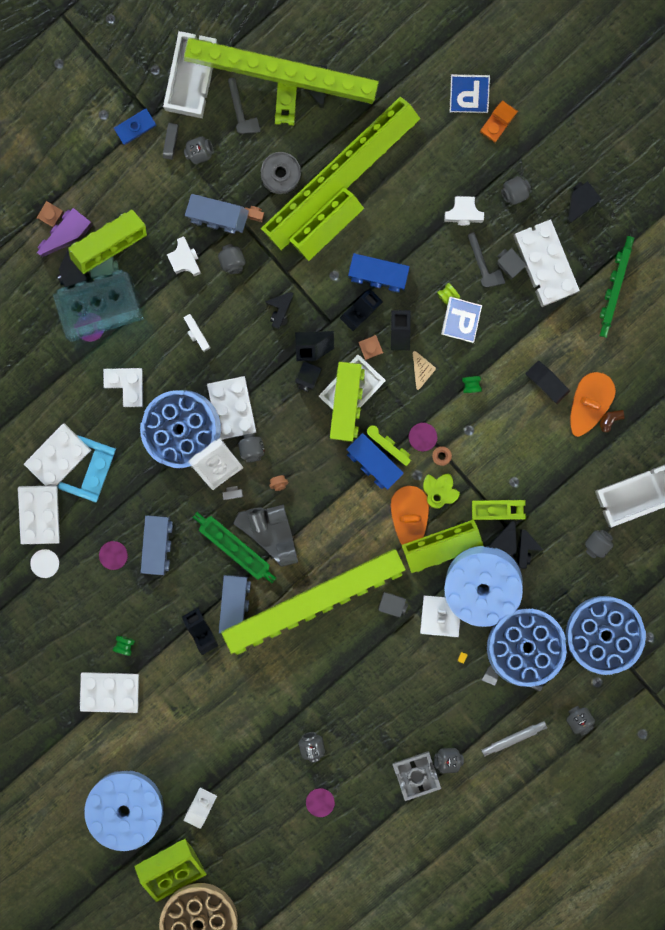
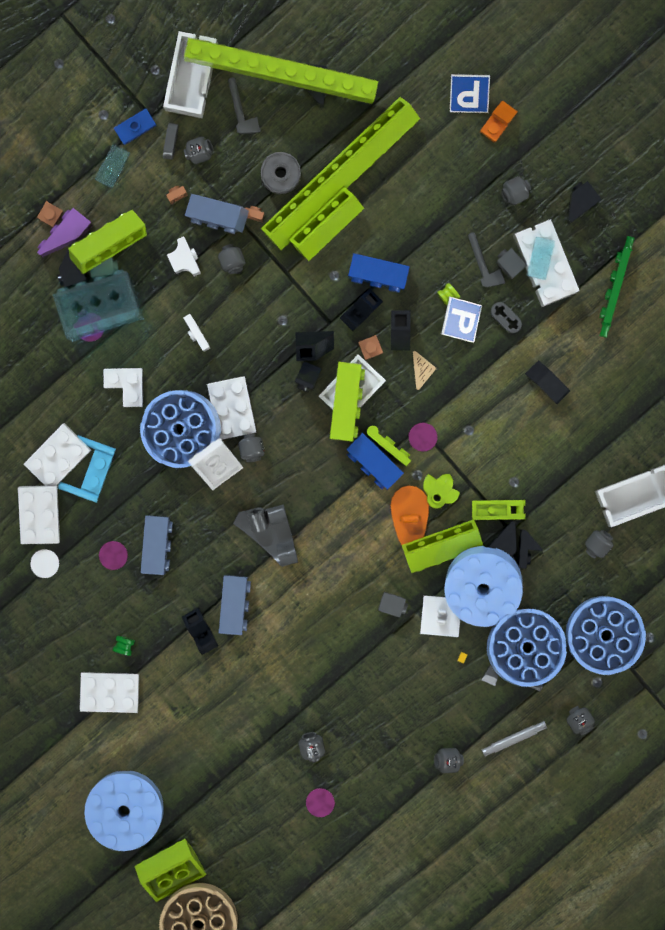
(112, 166): none -> clear light blue slope
(176, 193): none -> nougat plate
(200, 808): white brick -> none
(232, 492): light grey plate -> none
(234, 547): green plate -> none
(278, 483): nougat plate -> none
(282, 304): black slope -> none
(285, 102): lime plate -> none
(313, 601): lime brick -> none
(411, 778): light grey brick -> none
(446, 451): nougat plate -> none
(464, 212): white brick -> none
(472, 384): green wheel -> none
(509, 314): none -> dark grey beam
(540, 258): none -> clear light blue slope
(591, 402): orange shield -> none
(609, 418): reddish brown arm -> none

